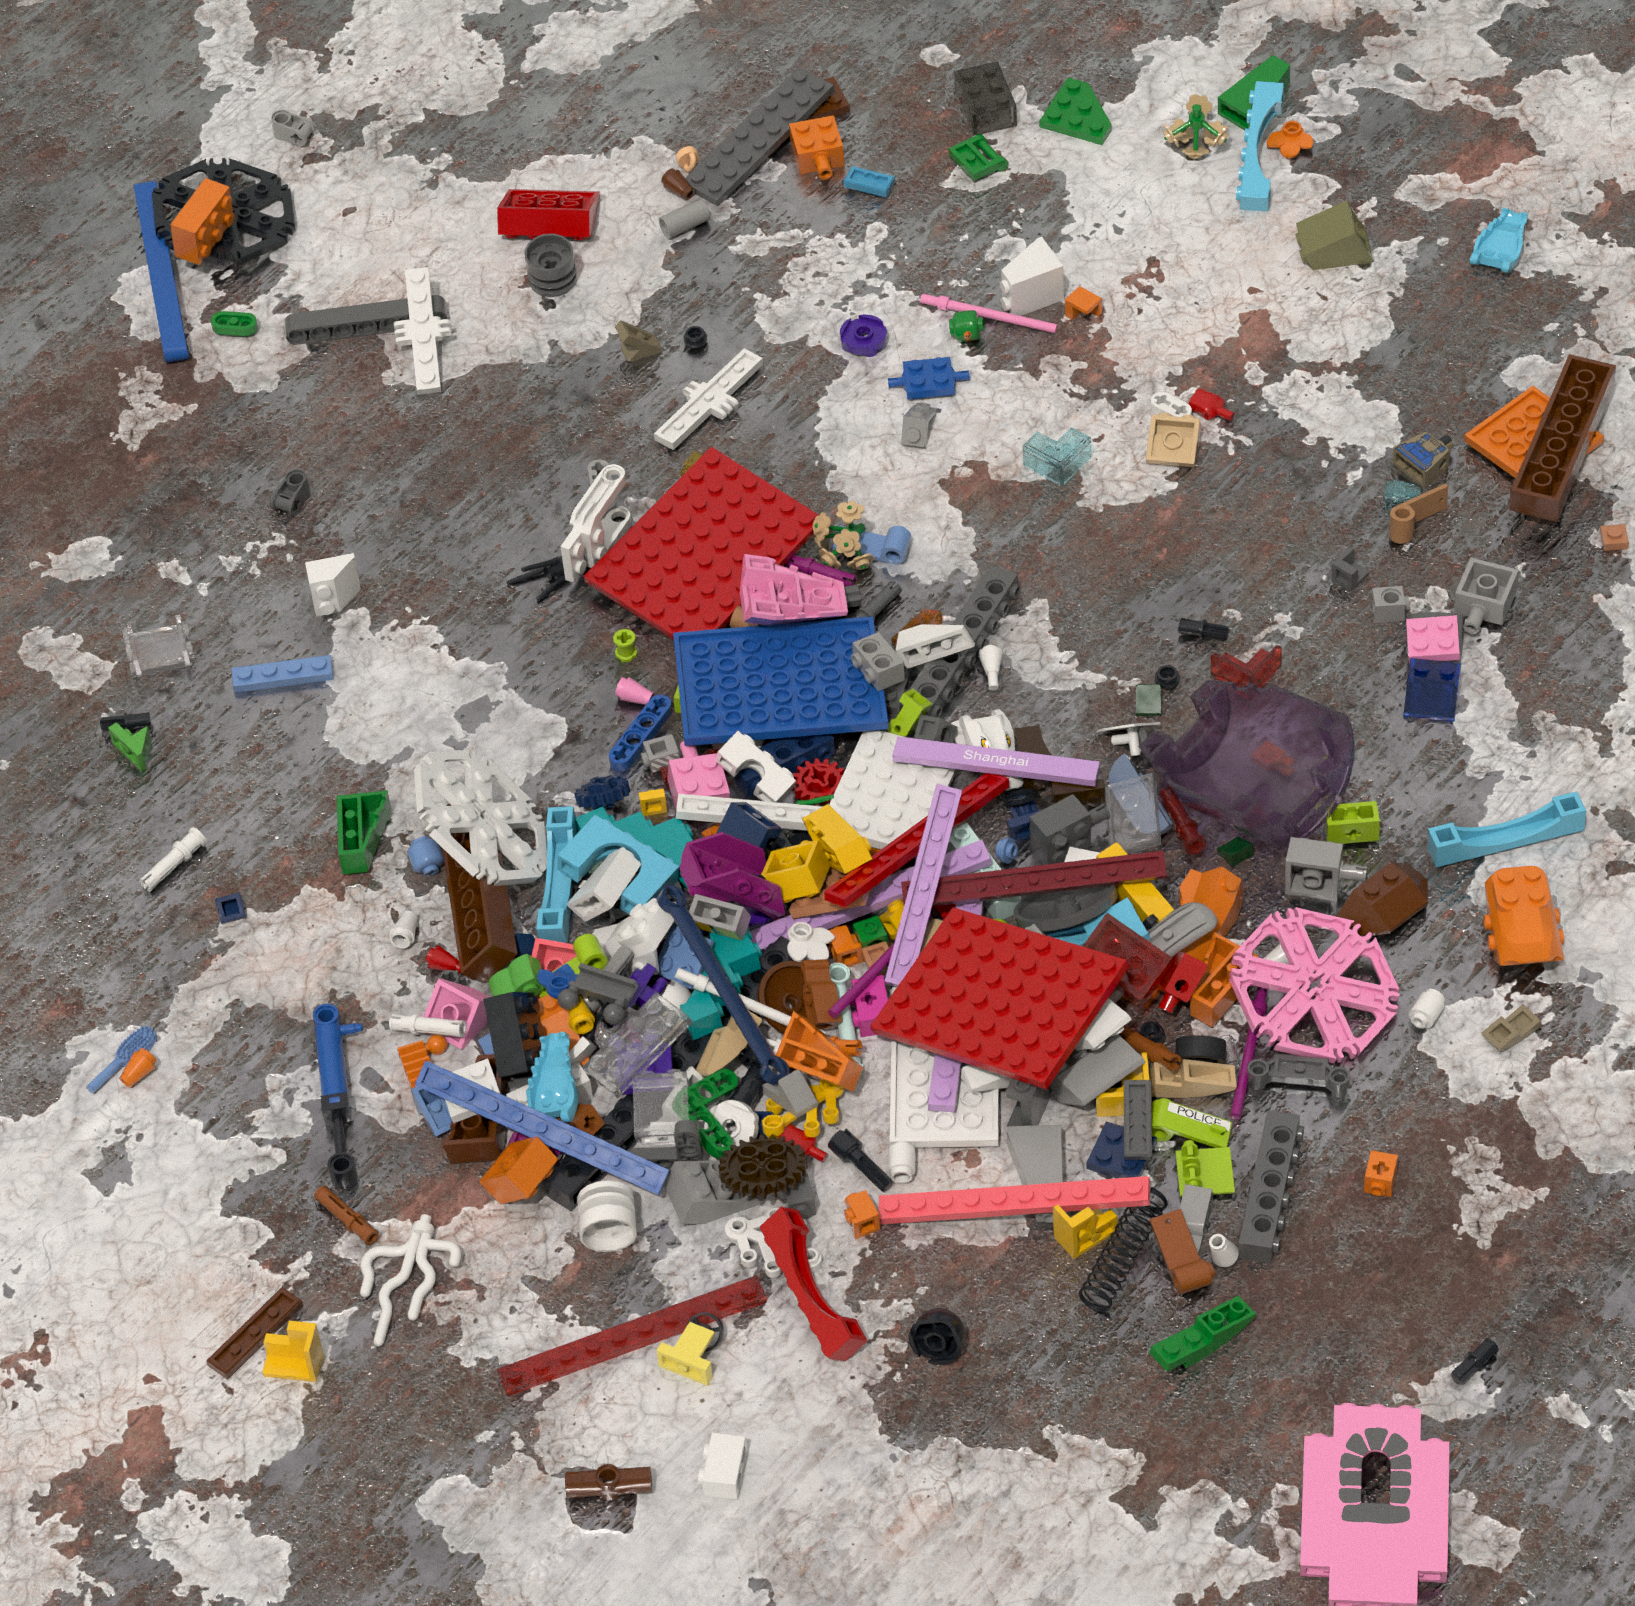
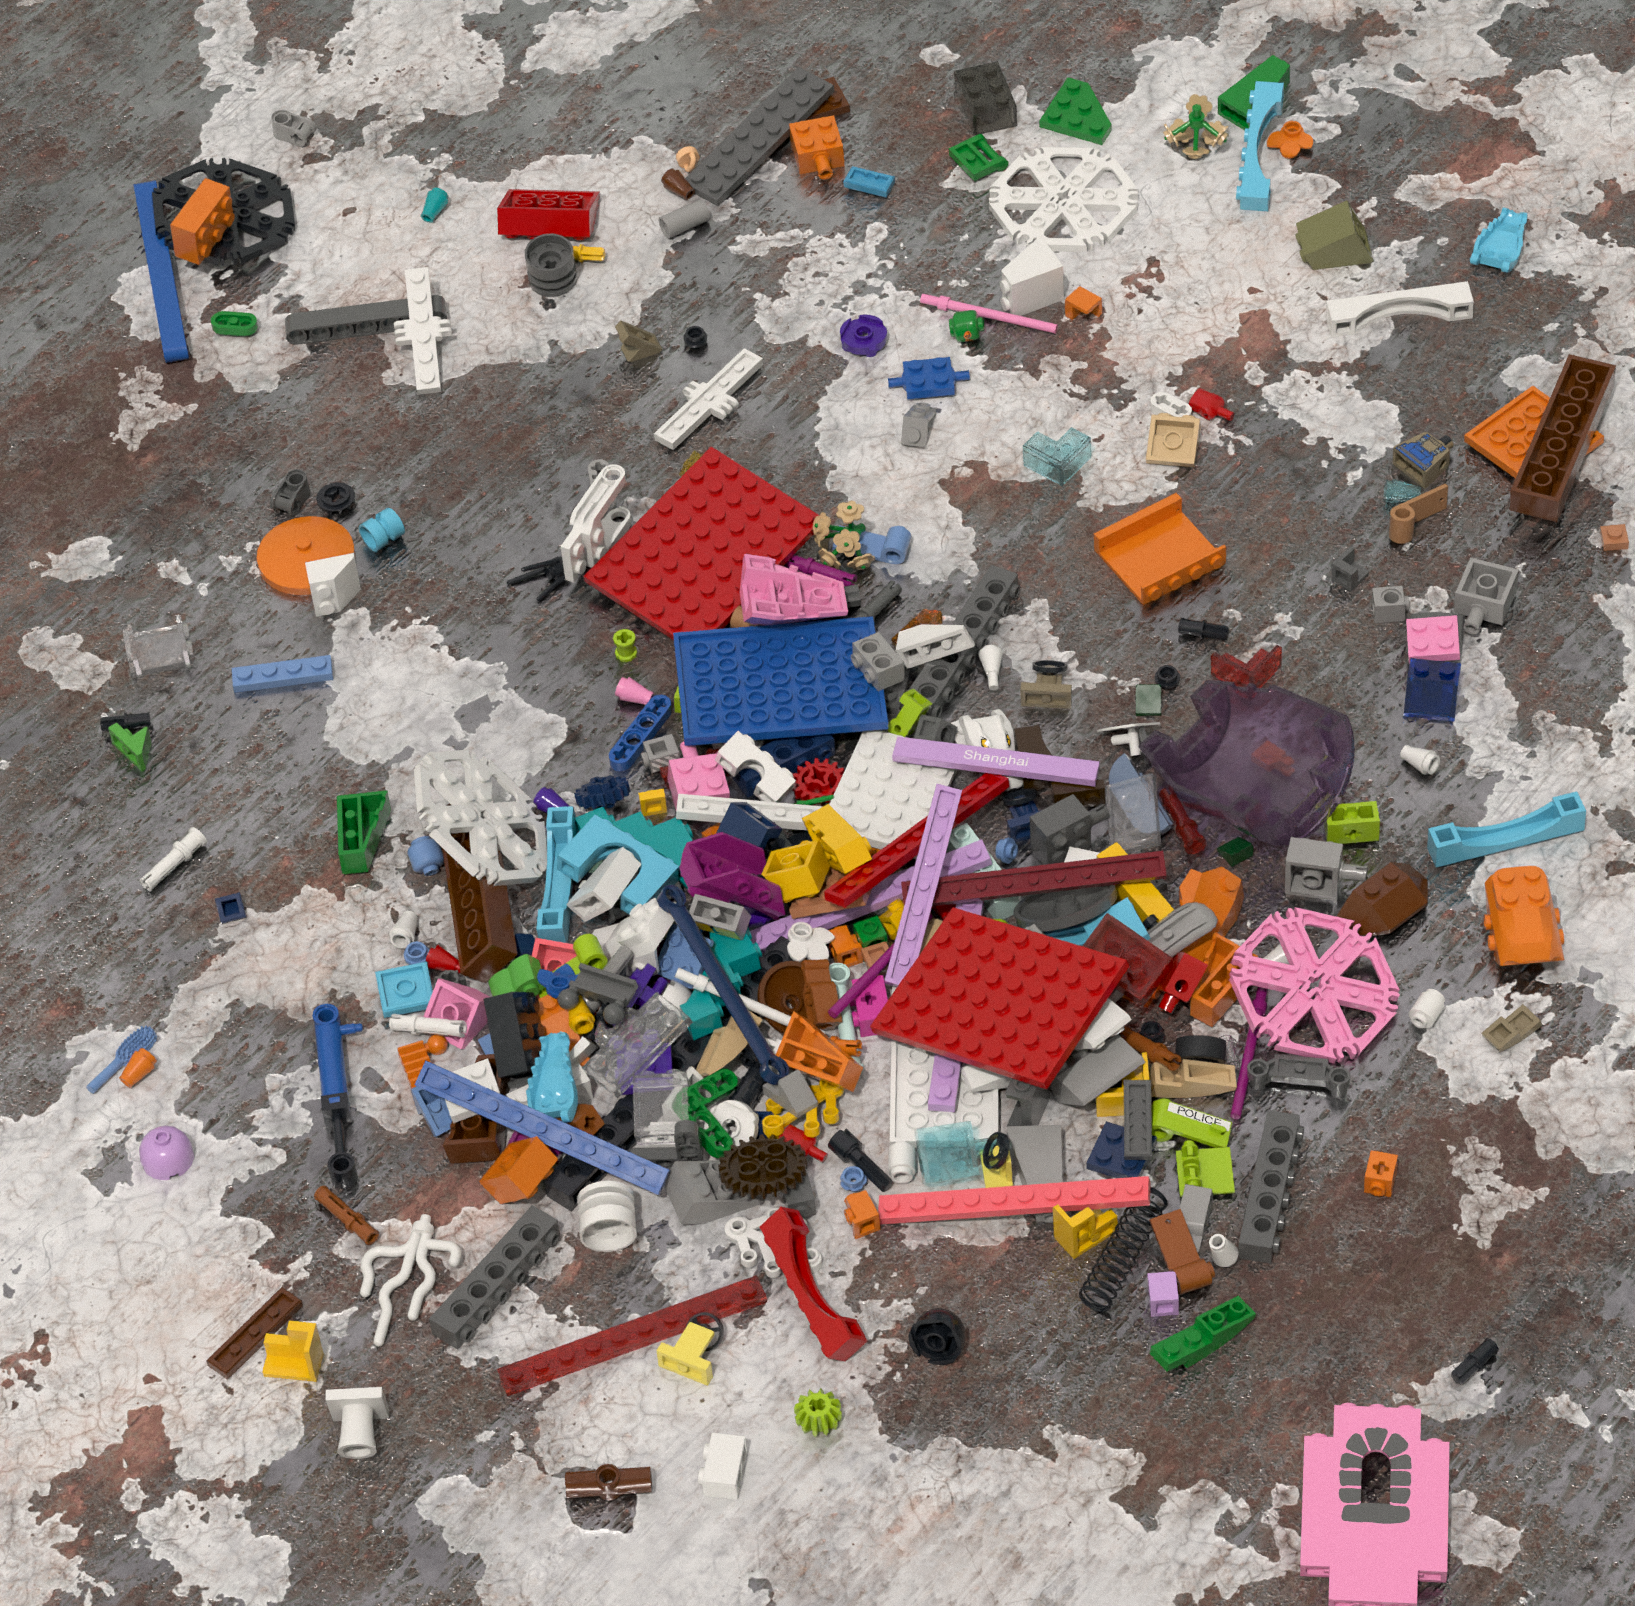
(165, 1152): none -> lavender cylinder
(297, 541): none -> orange dish
(330, 492): none -> black gear
(357, 1410): none -> white plant
(381, 529): none -> medium azure wheel
(404, 989): none -> medium azure plate
(414, 949): none -> medium blue plate
(434, 204): none -> teal cone
(464, 1301): none -> dark grey brick
(548, 798): none -> dark purple cone
(588, 253): none -> yellow axle
(818, 1412): none -> lime gear
(853, 1173): none -> medium blue plate
(948, 1152): none -> clear light blue brick
(997, 1165): none -> piece
(1048, 689): none -> dark tan piece
(1074, 210): none -> white plate
(1157, 550): none -> orange panel
(1163, 1294): none -> lavender panel
(1422, 759): none -> white cone
(1445, 301): none -> white arch

